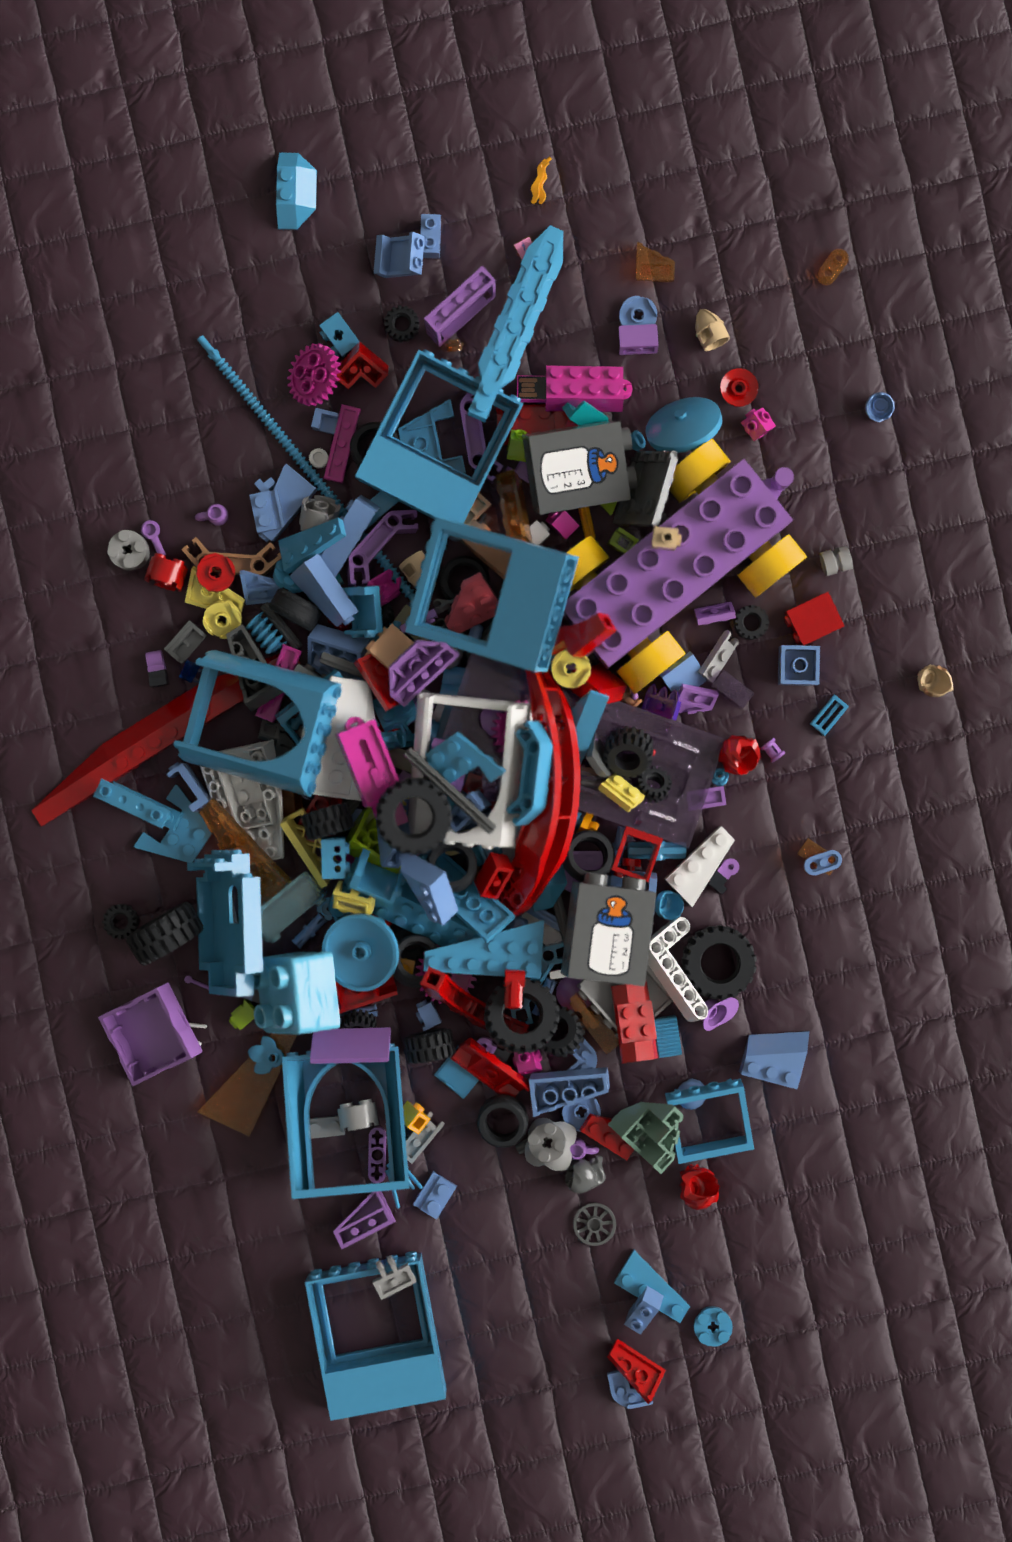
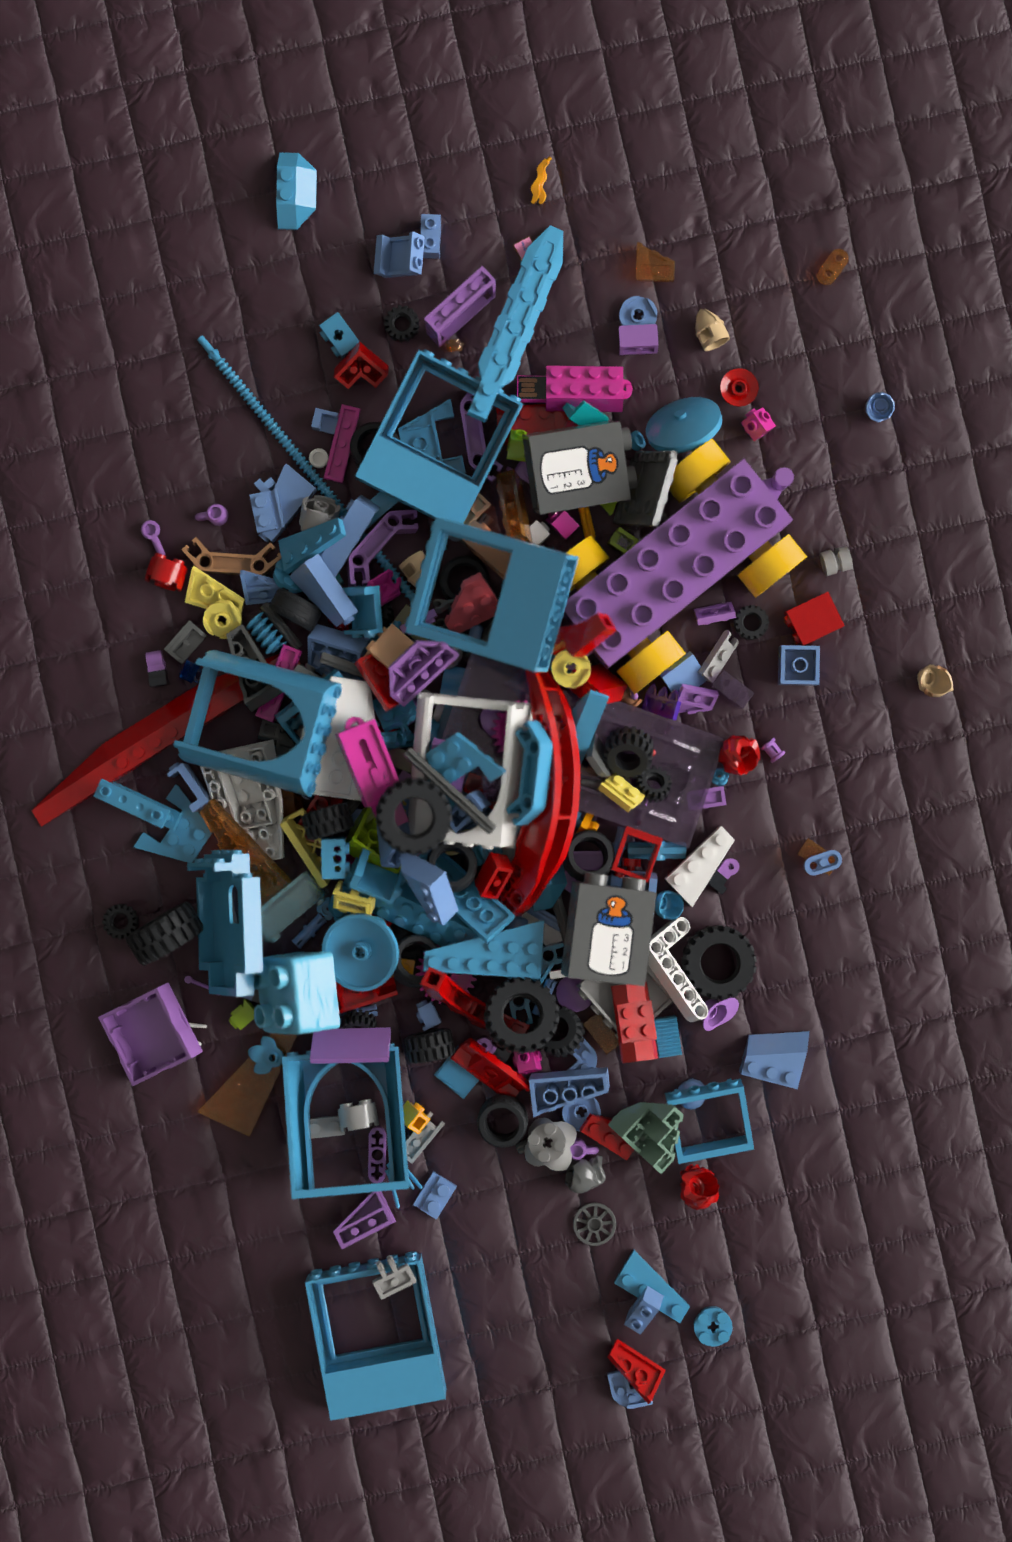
(119, 555): light grey brick -> none
(219, 562): red plate -> none
(314, 374): dark pink gear -> none
(514, 982): red piece -> none
(578, 1005): clear orange plate -> none
(665, 538): tan brick -> none
(822, 711): dark azure tile -> none

